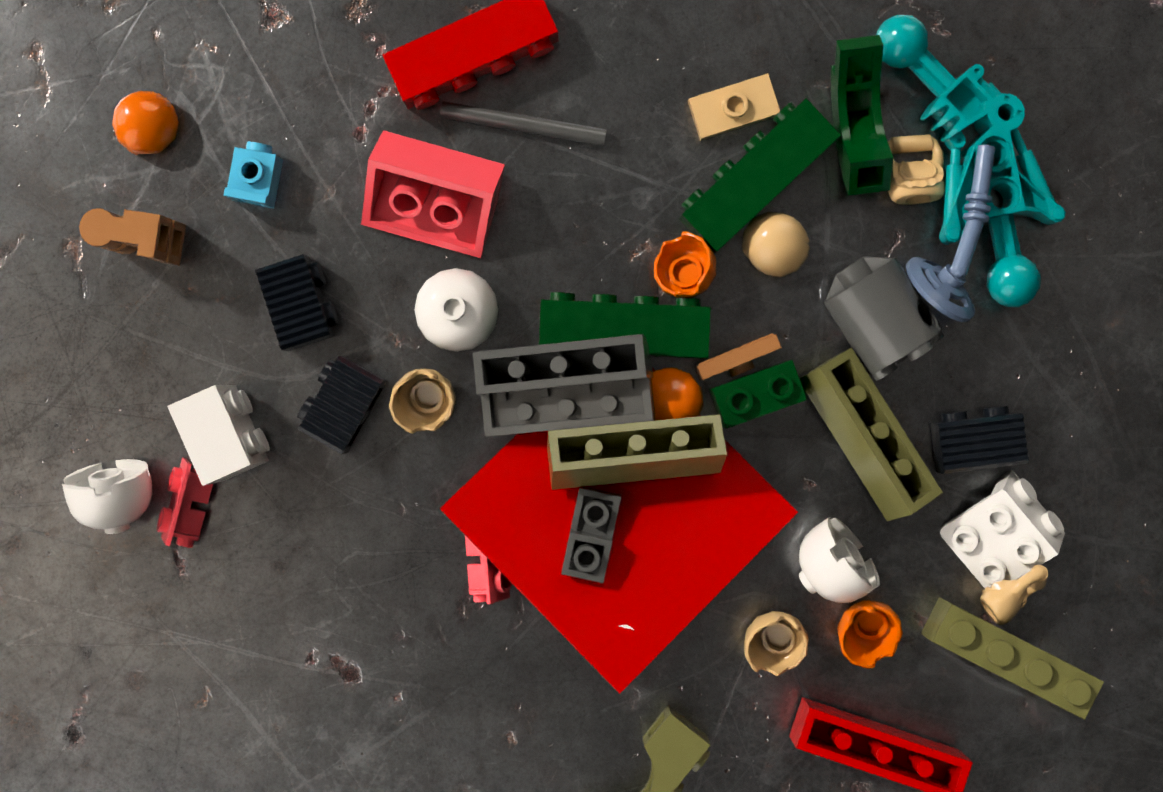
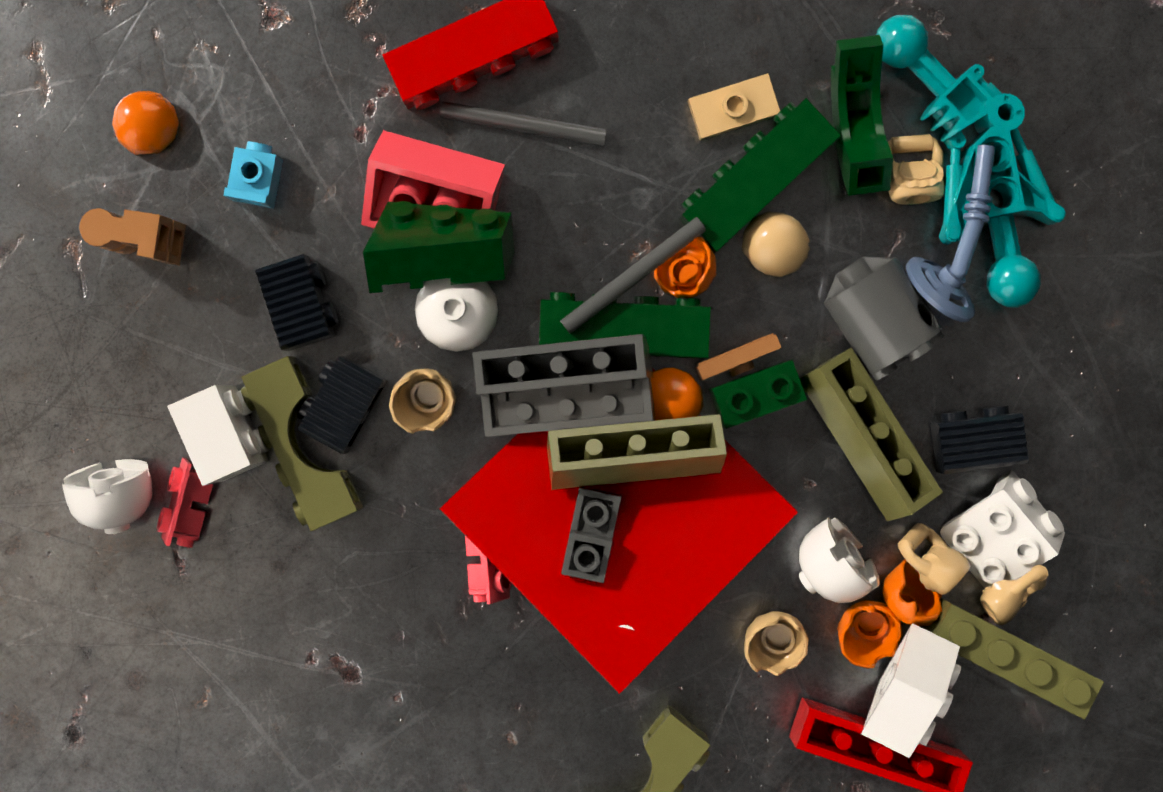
(278, 395): none -> olive arch
(437, 243): none -> dark green wedge
(633, 275): none -> dark grey bar
(909, 598): none -> orange hair
(913, 691): none -> white brick
(941, 566): none -> tan piece

